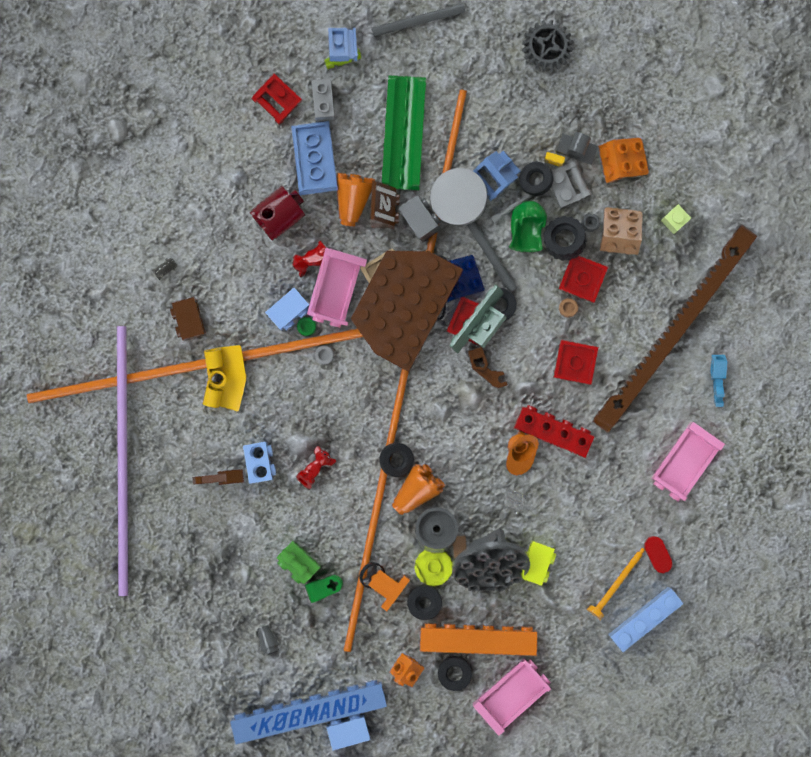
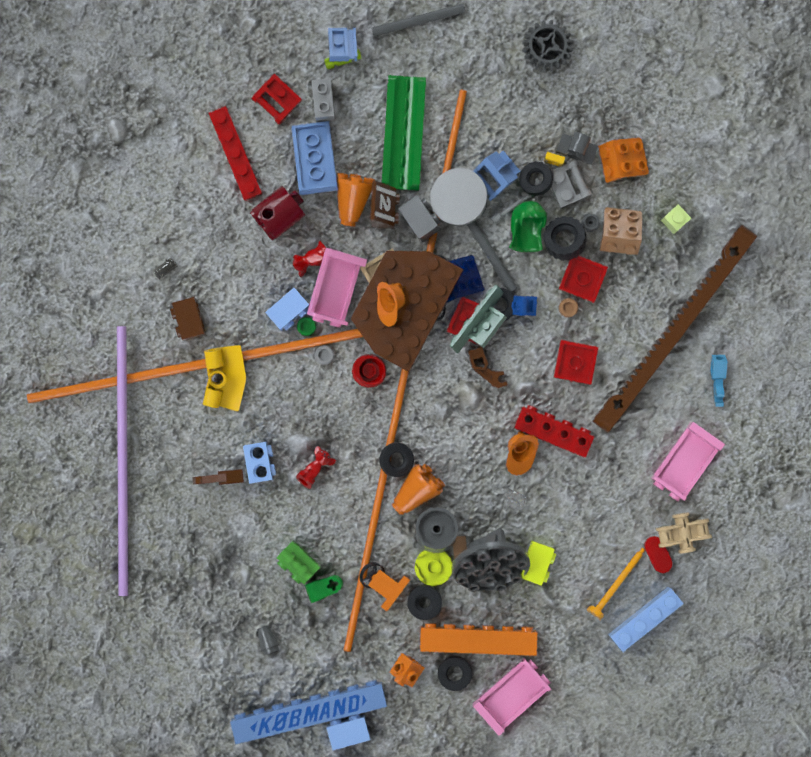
(235, 153): none -> red plate
(369, 370): none -> red piece
(389, 301): none -> orange piece
(524, 305): none -> blue bracket
(684, 532): none -> tan axle

